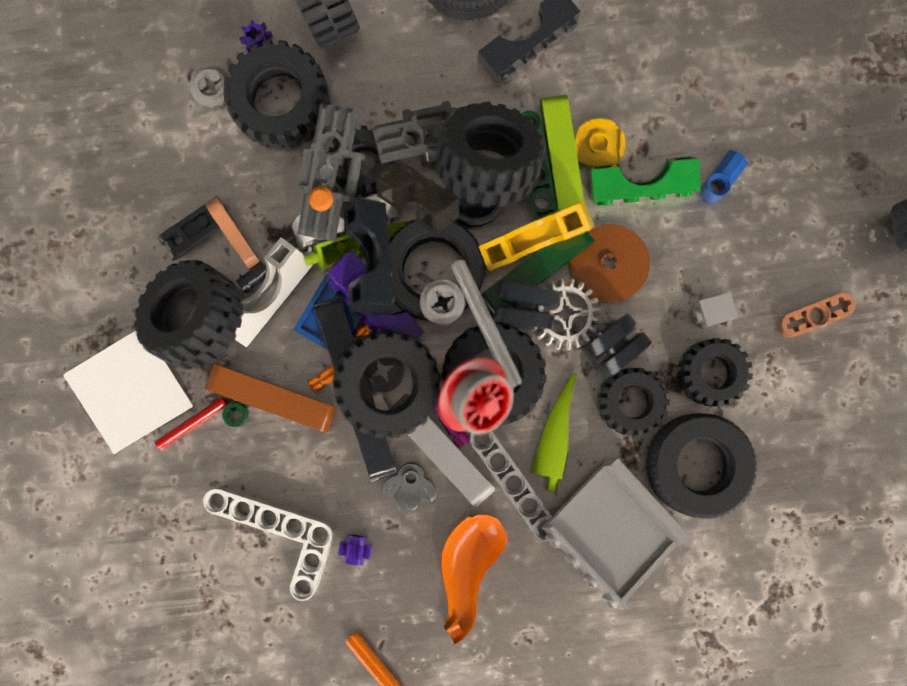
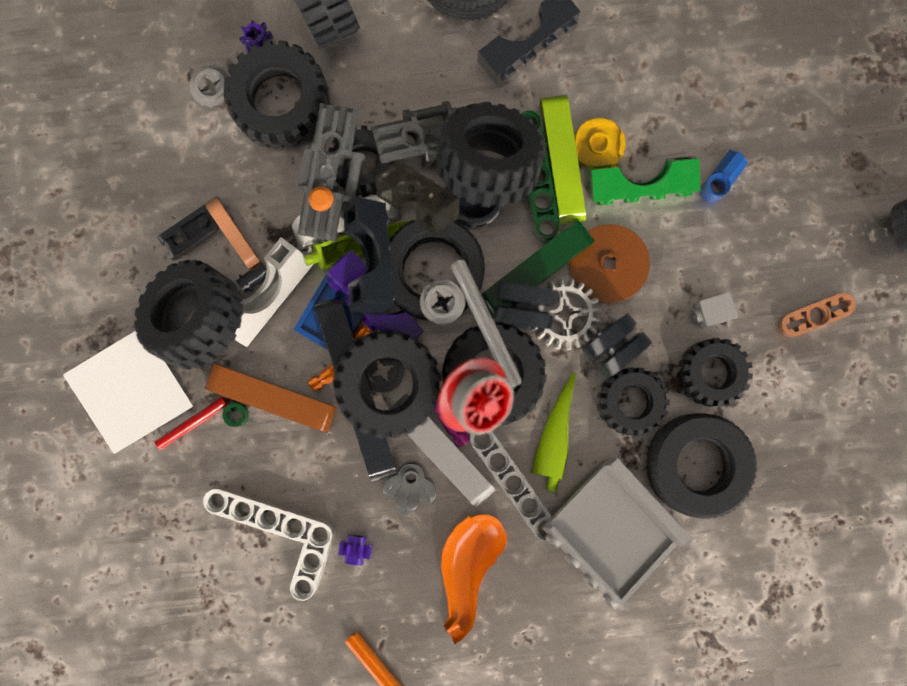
(536, 235): yellow arch -> none

